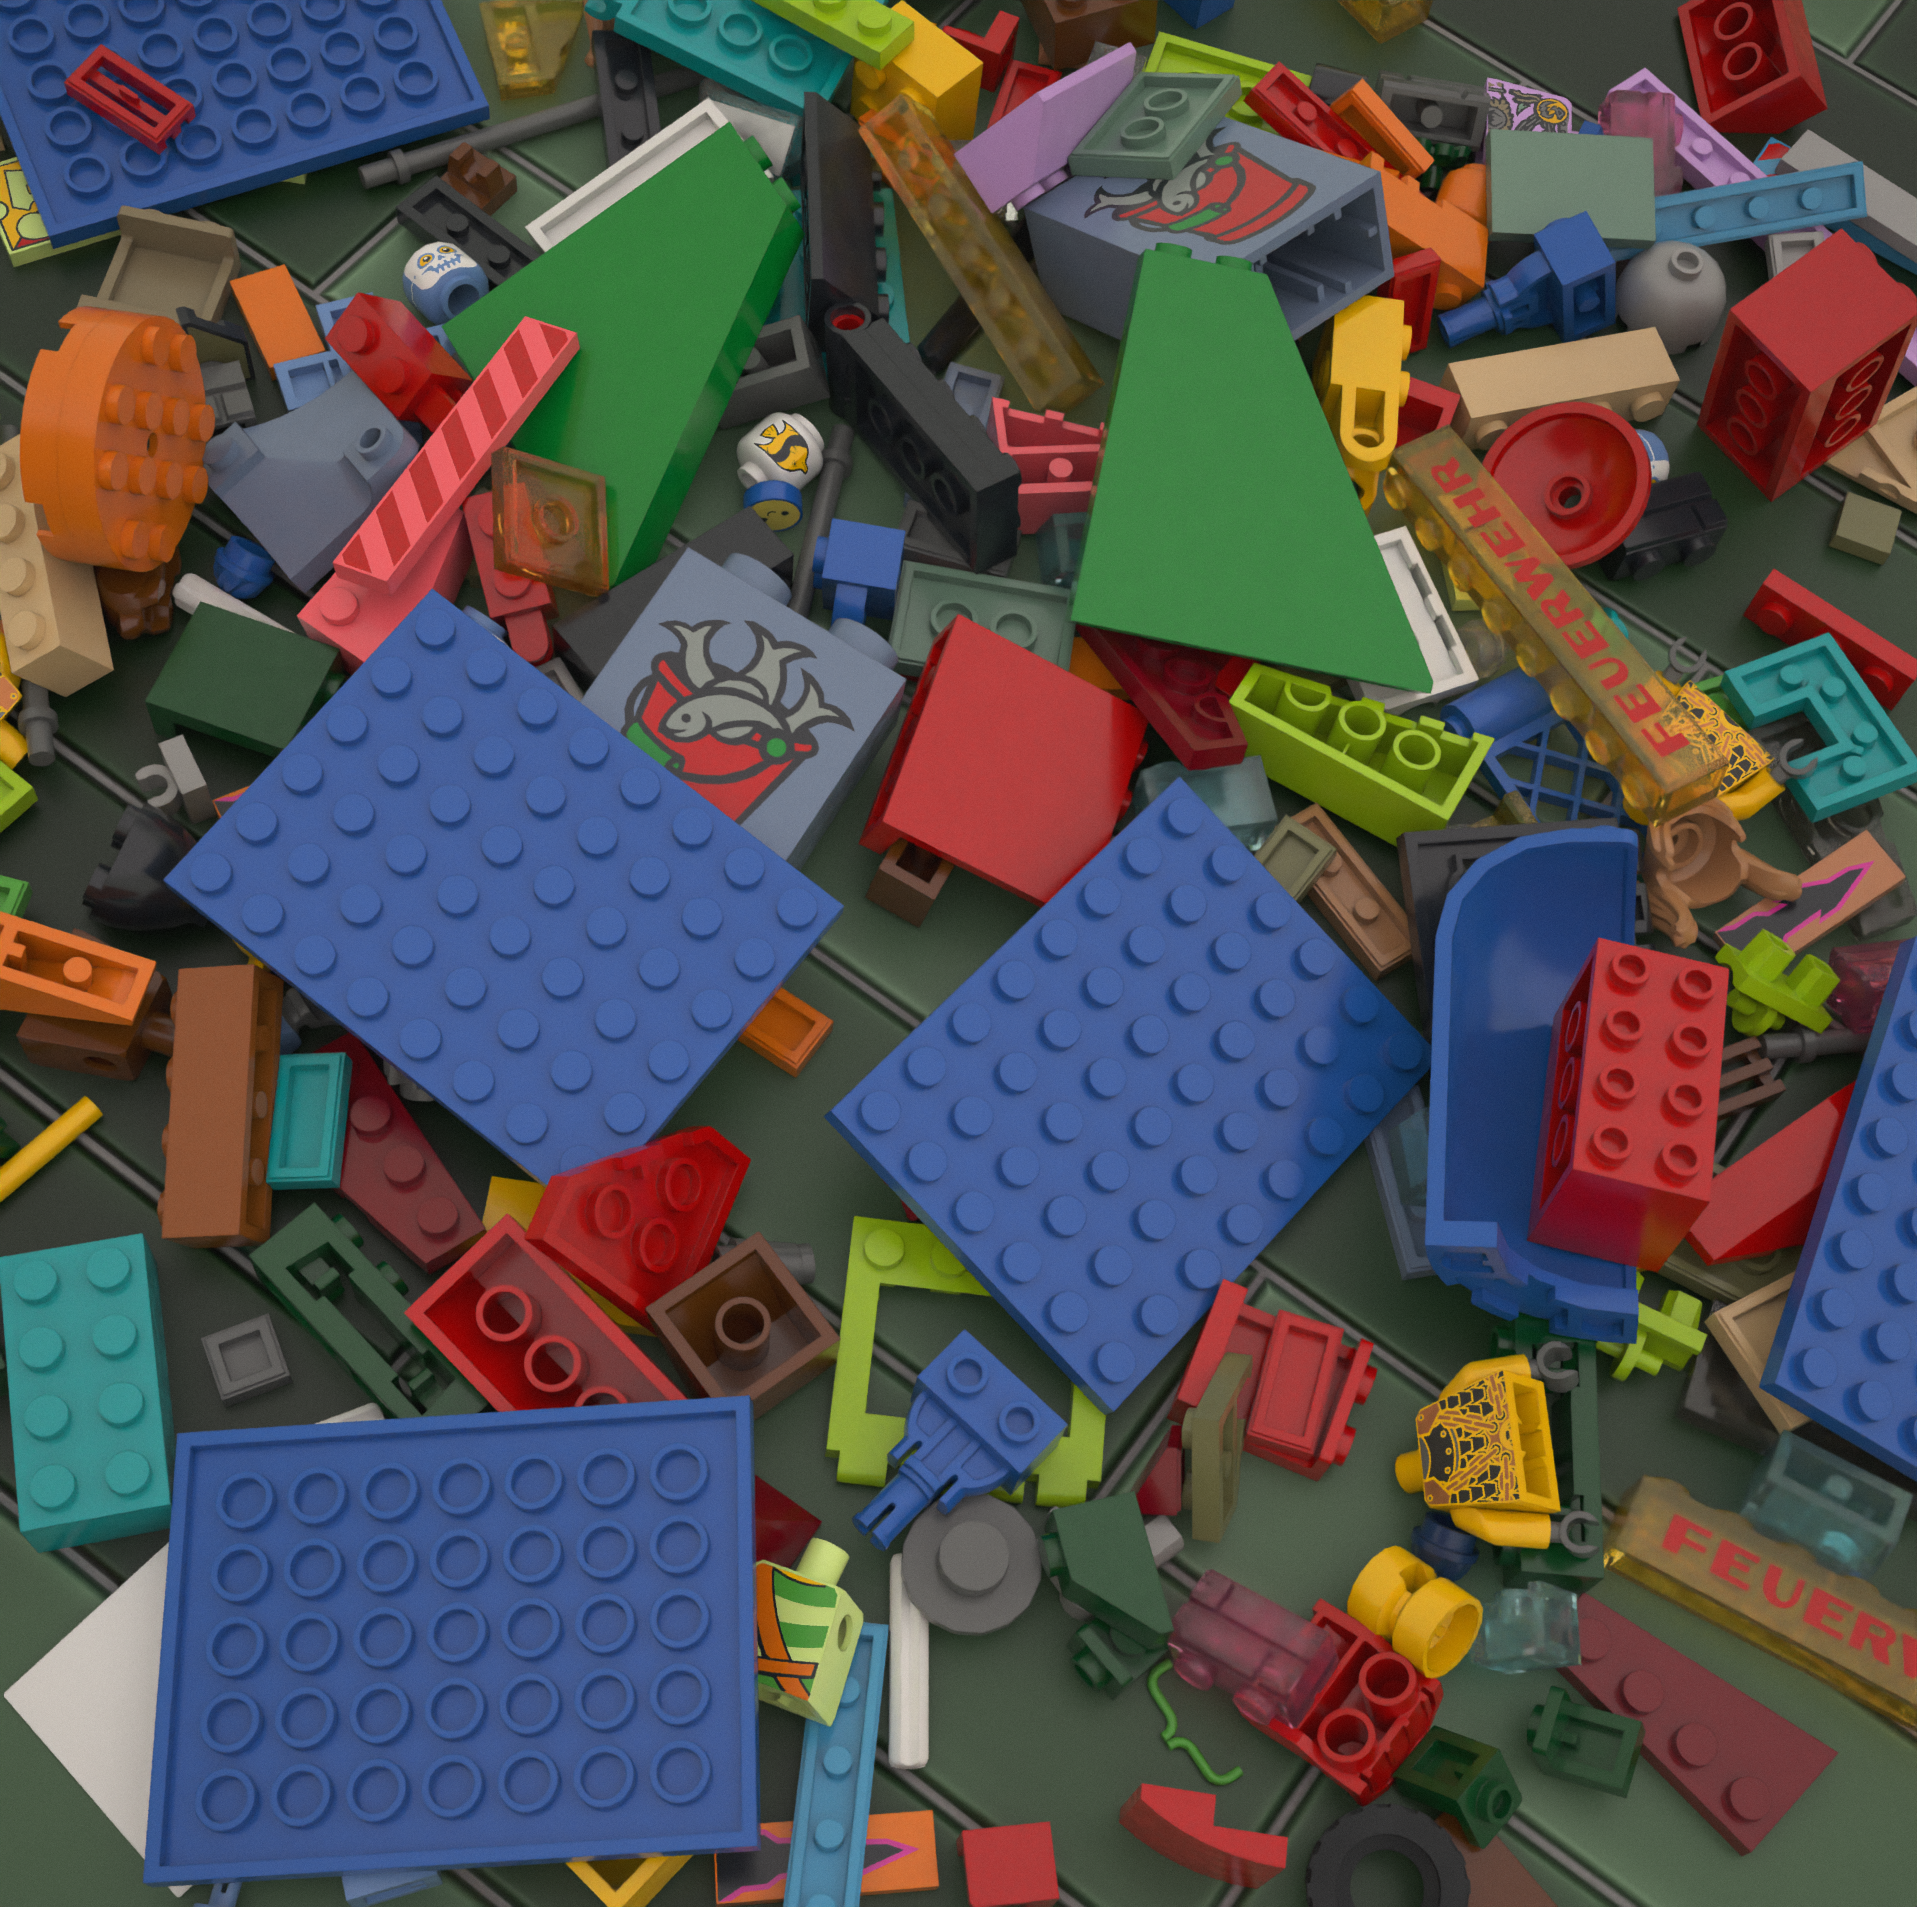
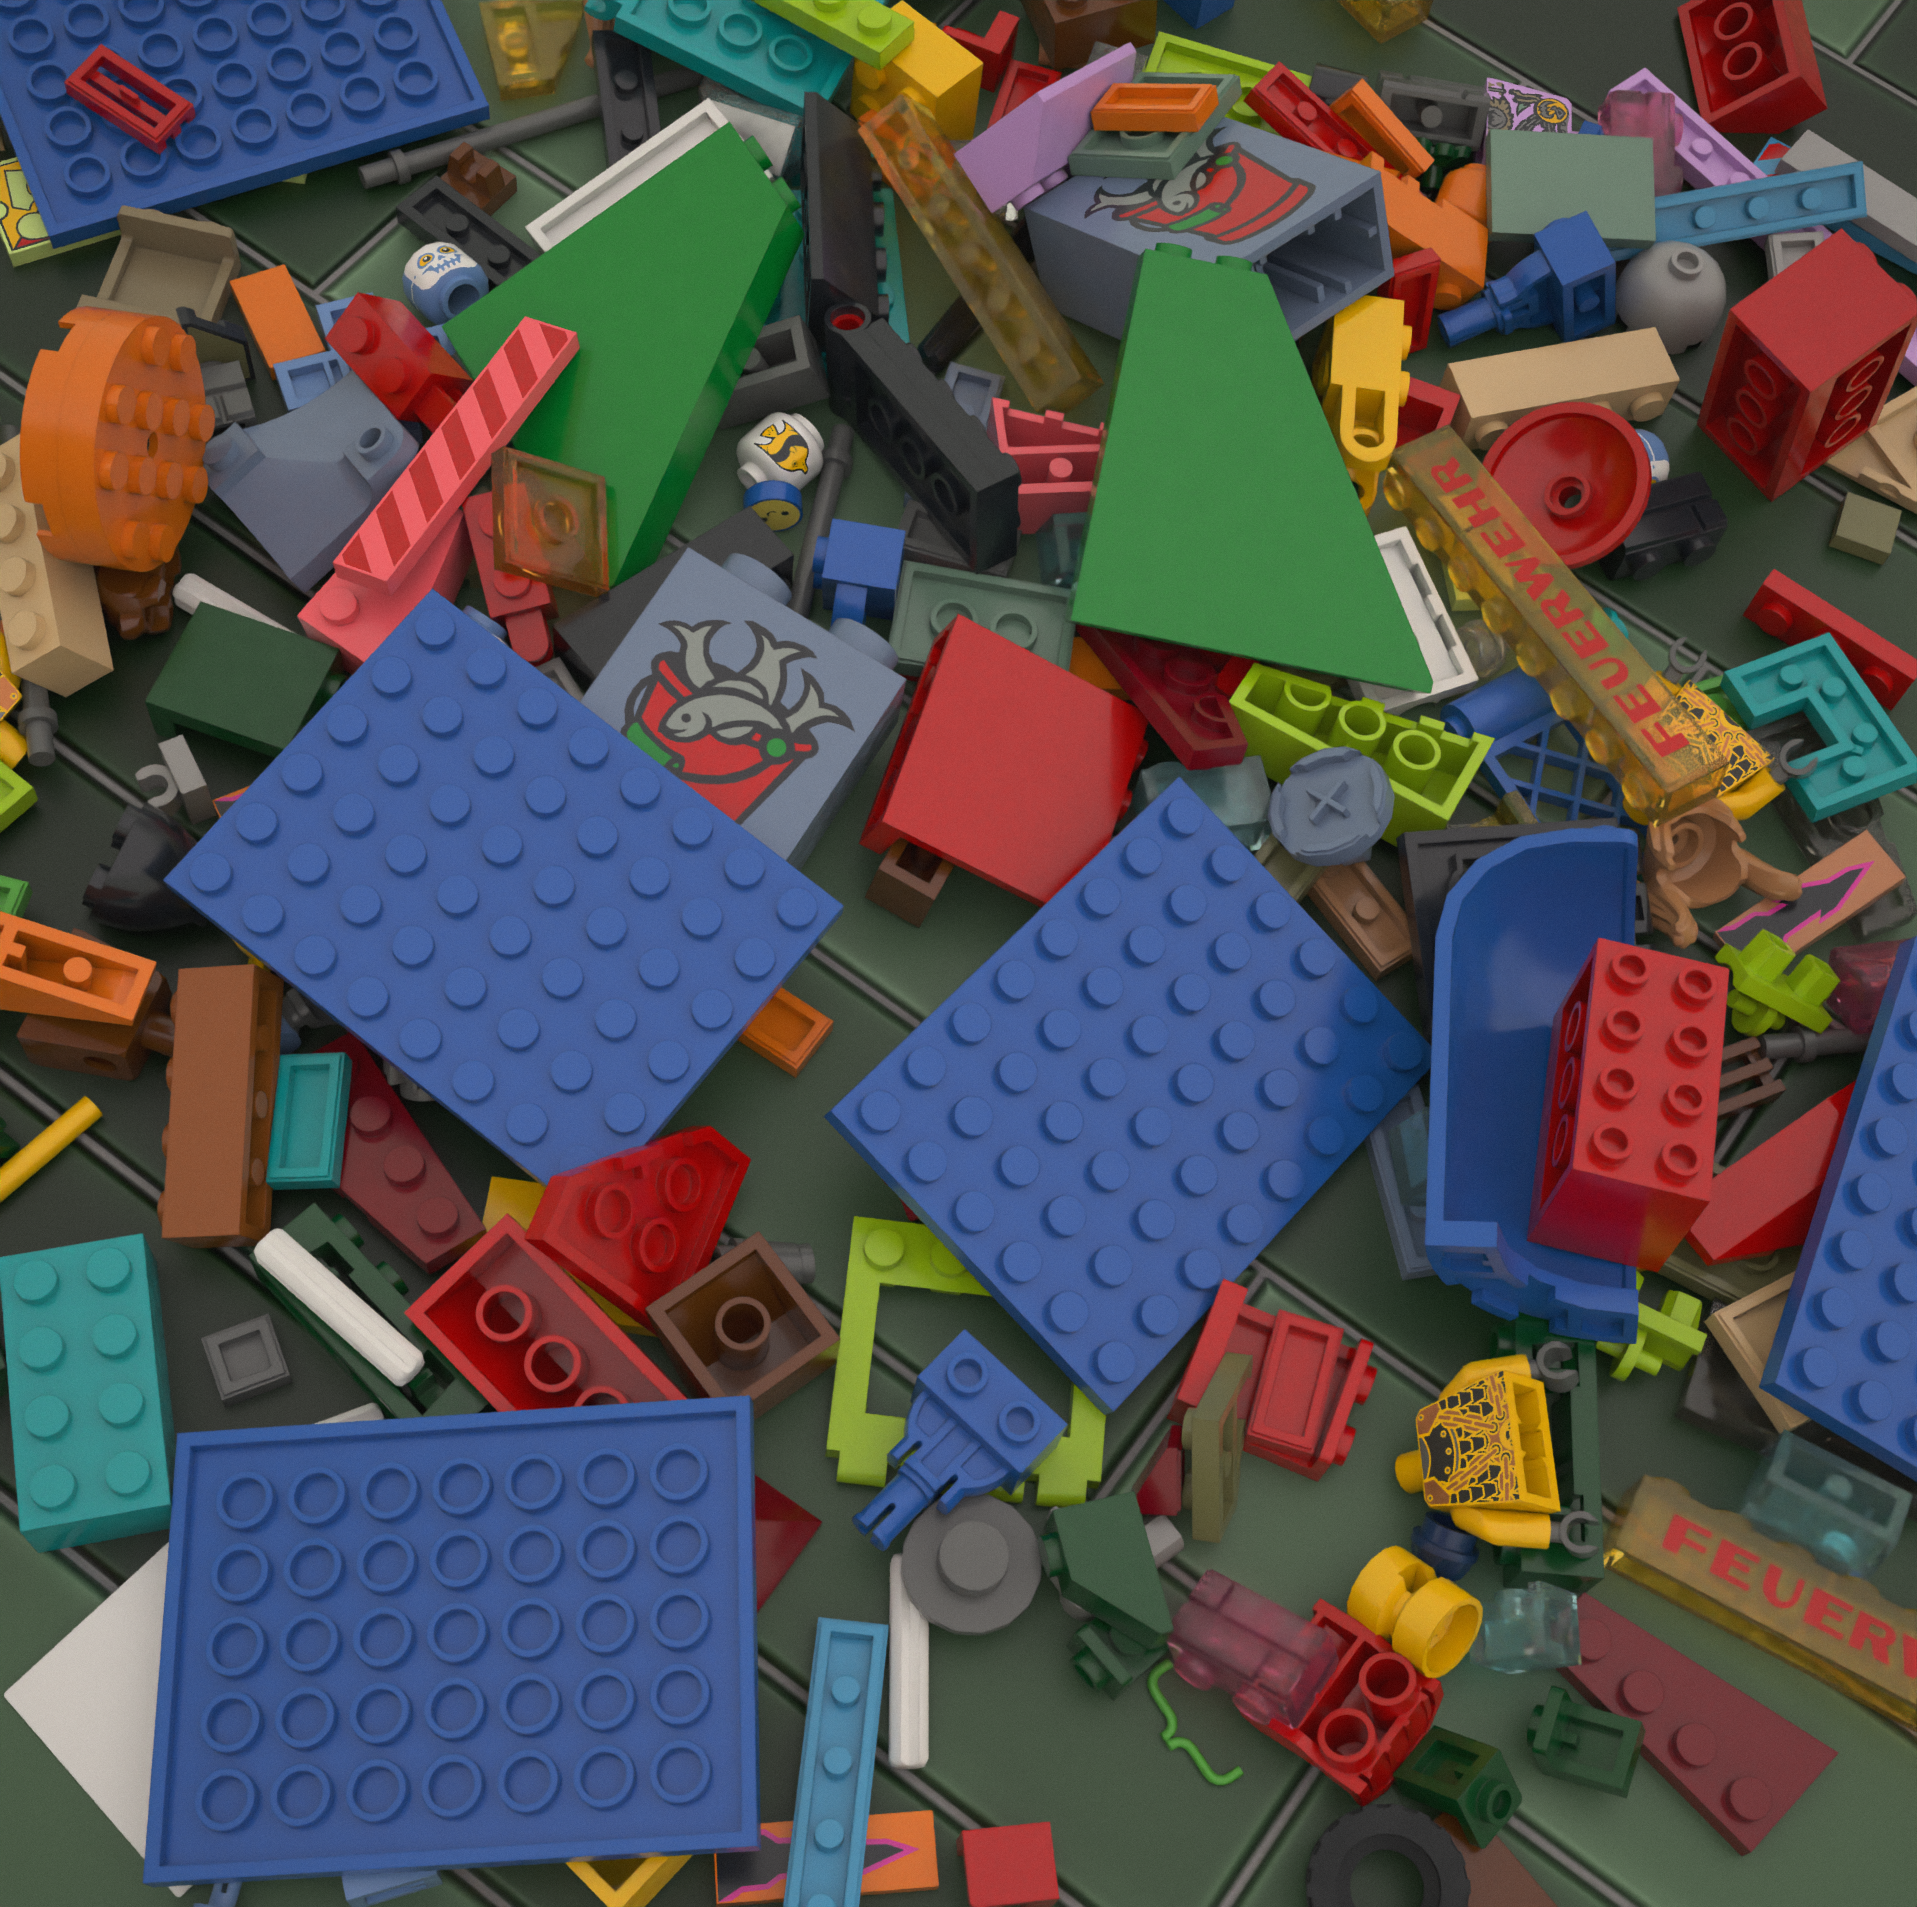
(243, 568): blue plate -> none
(339, 1307): none -> white axle
(806, 1632): torso -> none
(1155, 107): none -> orange tile
(1182, 1829): red slope -> none
(1332, 807): none -> sand blue tile

